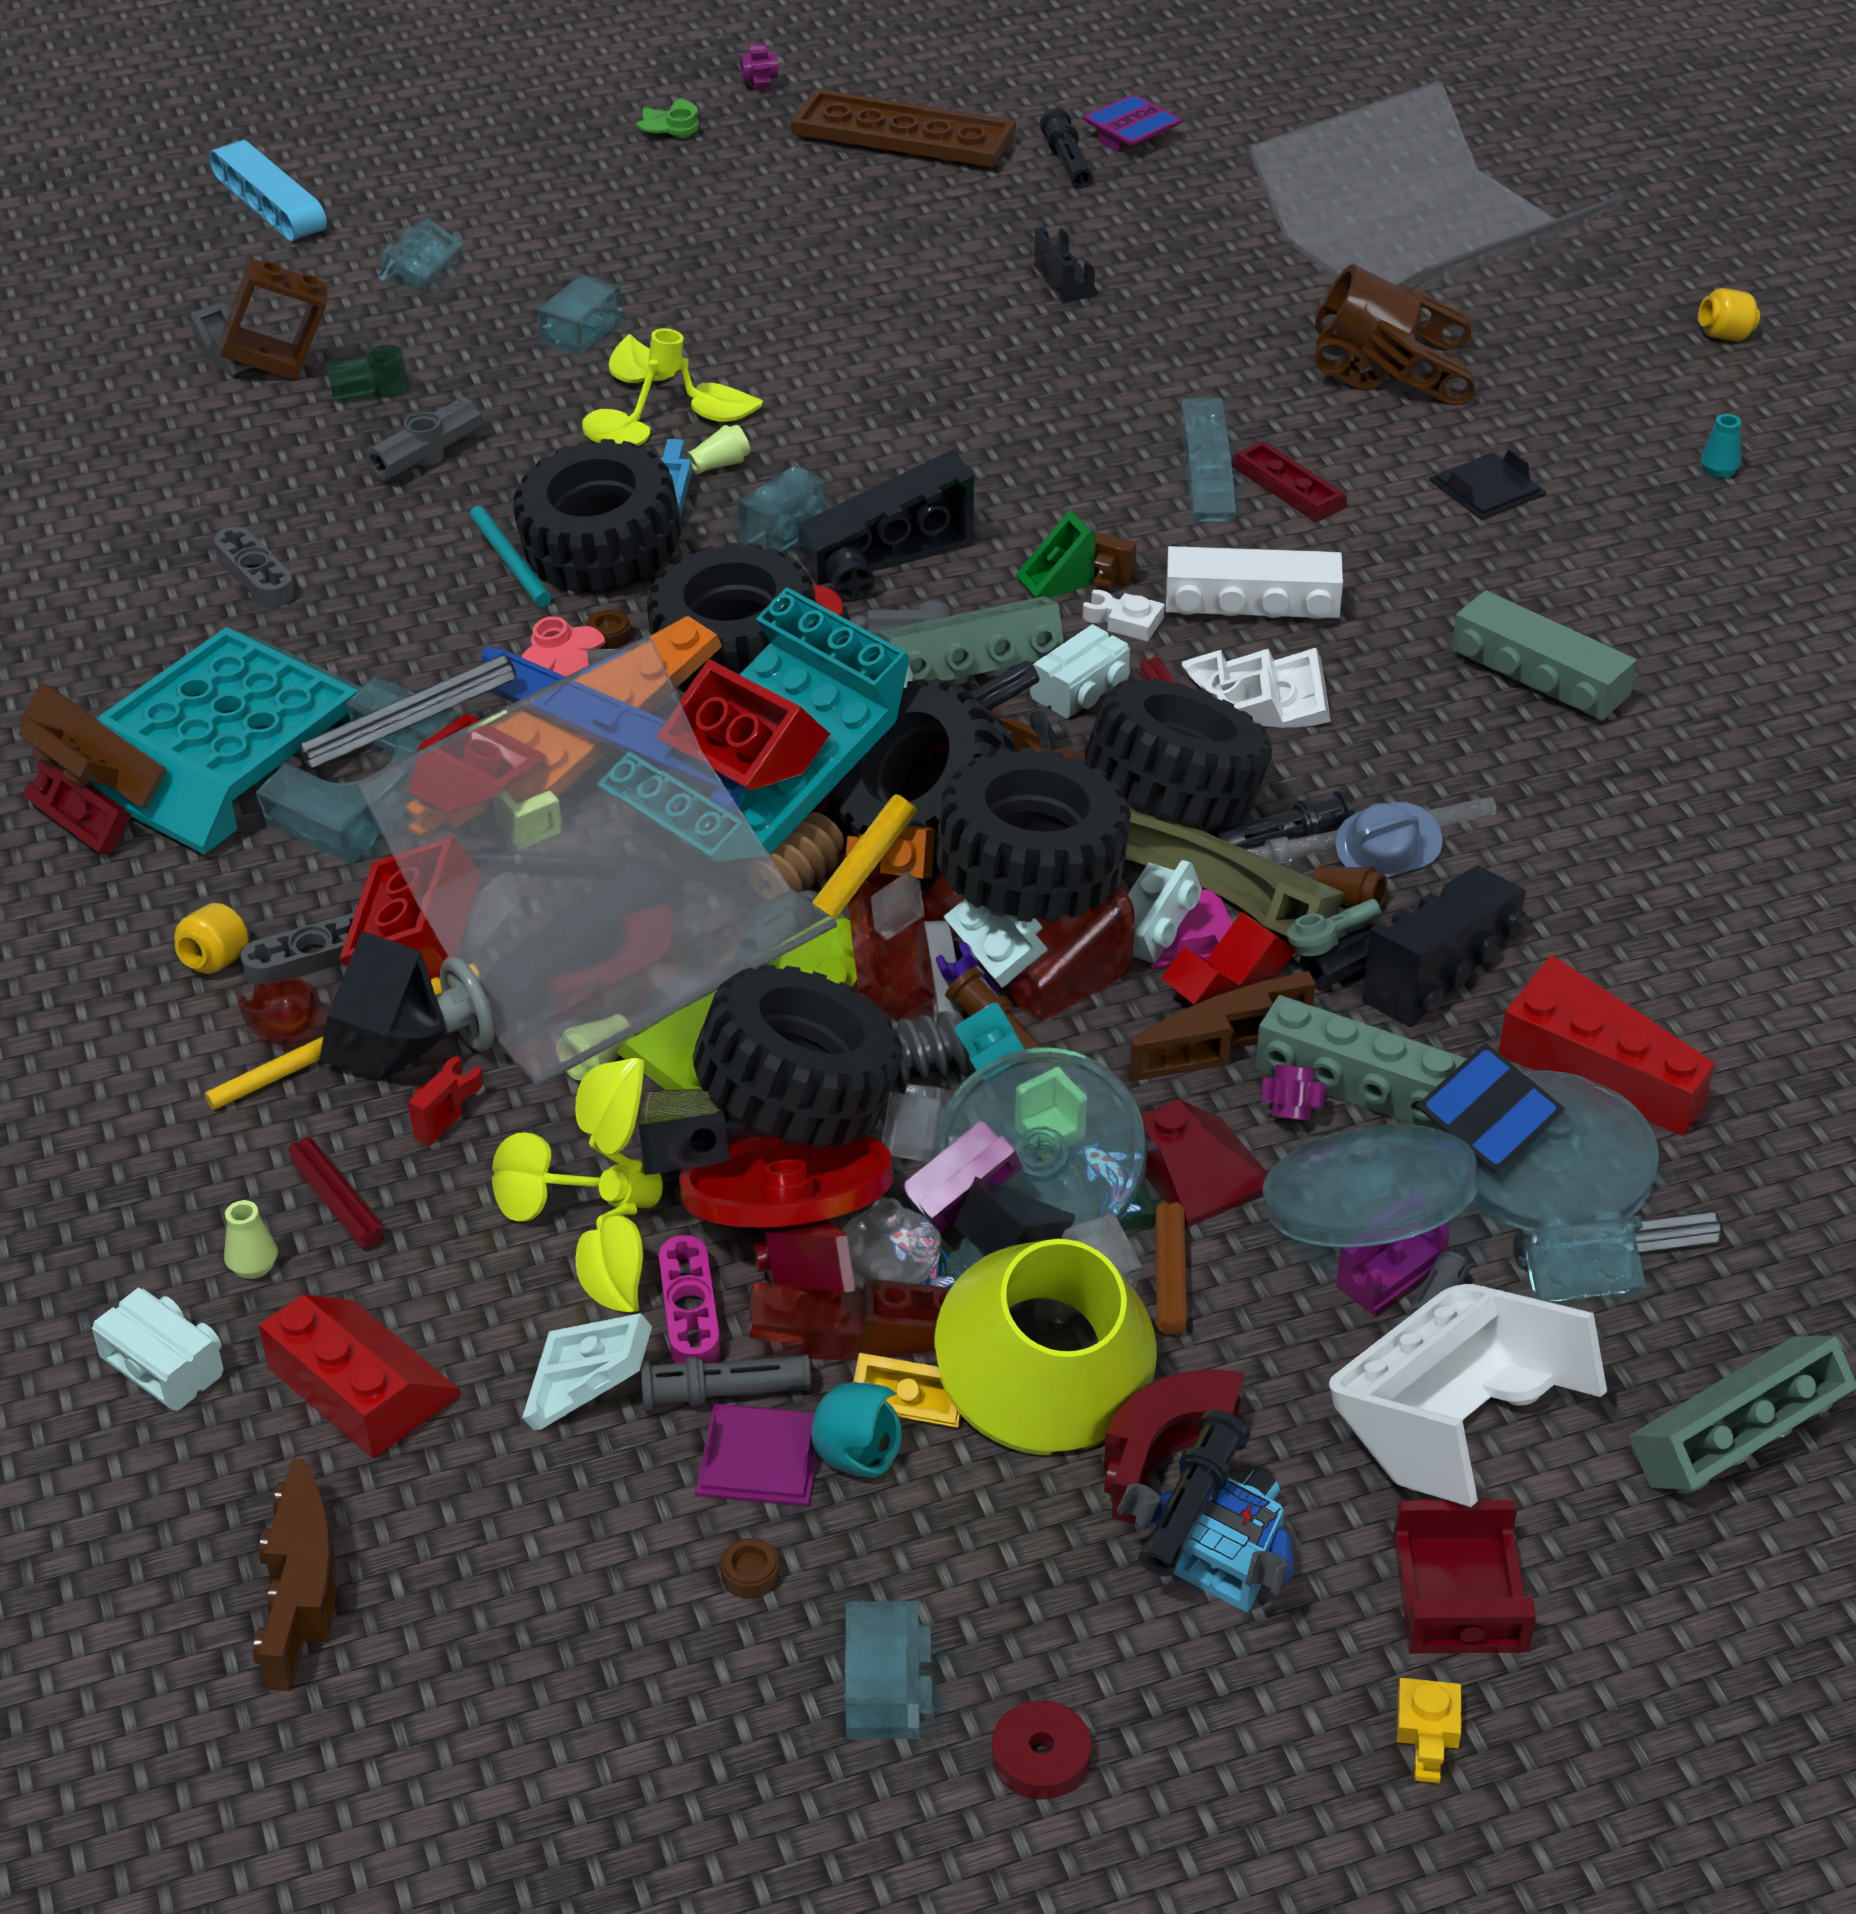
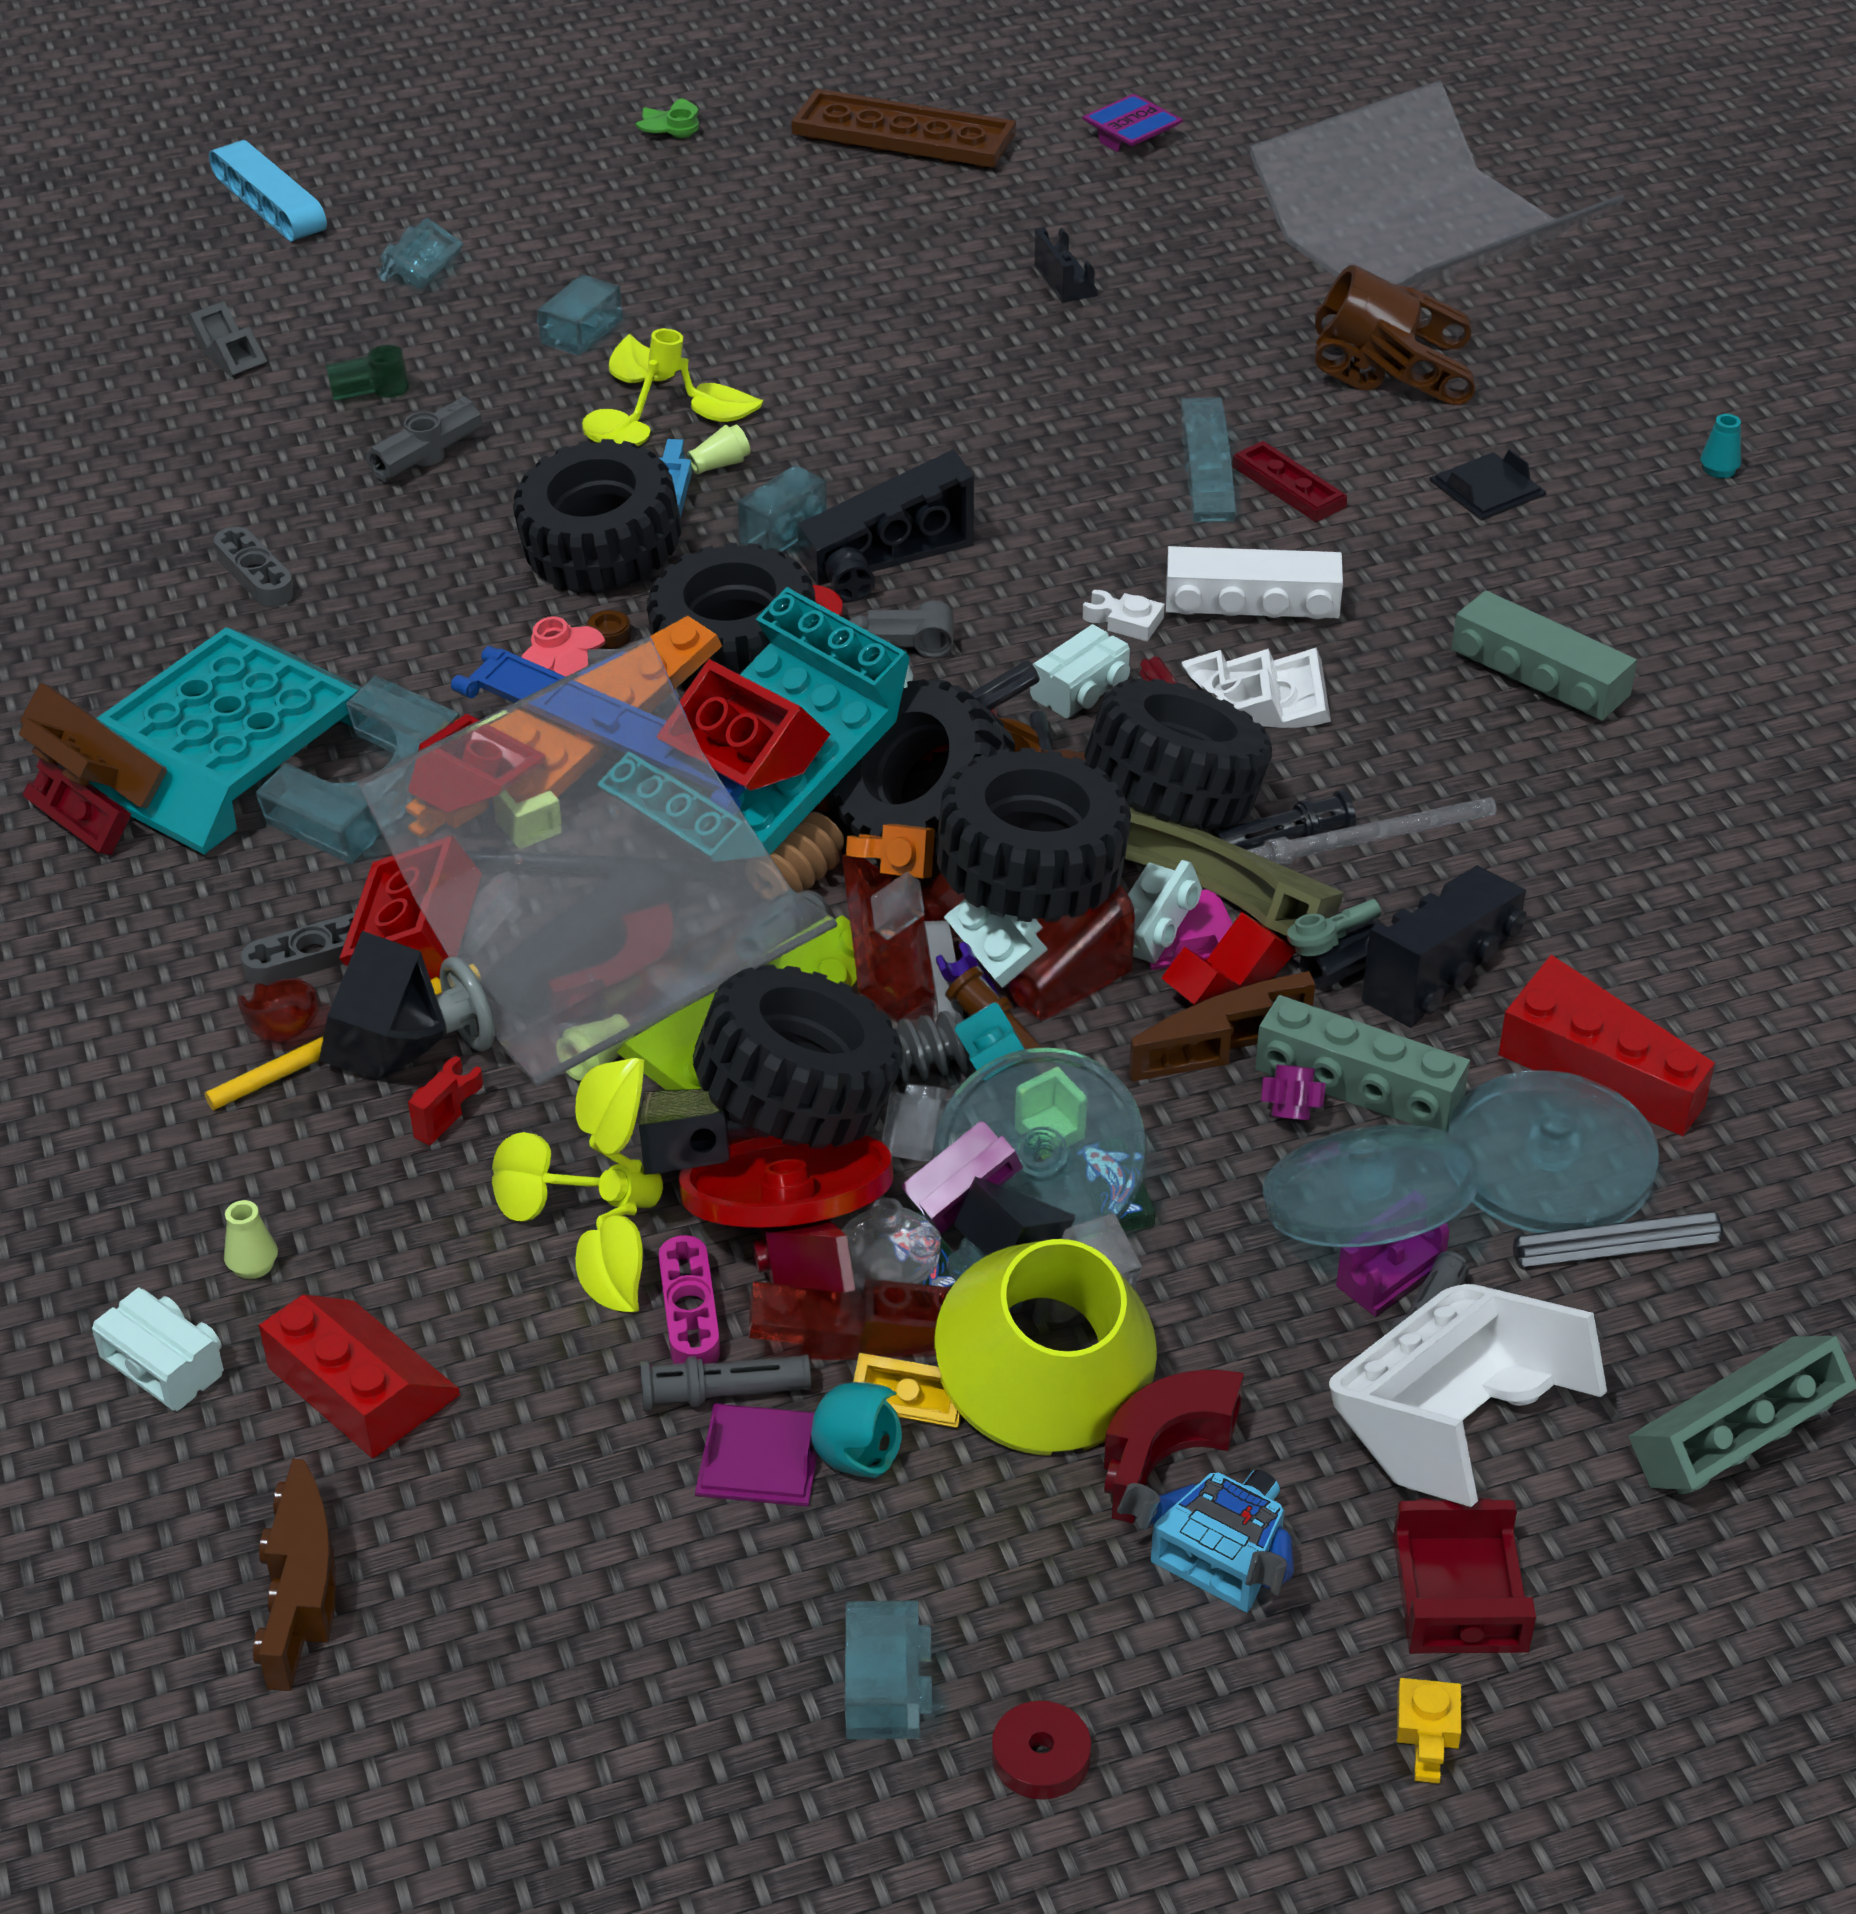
(210, 938): yellow head -> none
(262, 350): reddish brown window -> none
(336, 1193): dark red axle -> none
(407, 711): axle -> none
(510, 556): teal bar -> none
(583, 1364): light aqua wing -> none
(749, 1568): reddish brown tile -> none
(759, 66): magenta gear -> none
(865, 855): yellow axle -> none
(979, 640): sand green brick -> none
(1062, 560): green slope -> none
(1067, 146): black pin -> none
(1114, 561): reddish brown tile -> none
(1170, 1269): dark orange axle -> none
(1198, 1162): dark red slope -> none
(1202, 1472): black pin -> none
(1356, 882): reddish brown cone -> none
(1390, 838): sand blue piece -> none
(1491, 1107): piece -> none
(1584, 1258): clear light blue bracket -> none
(1728, 314): yellow head -> none

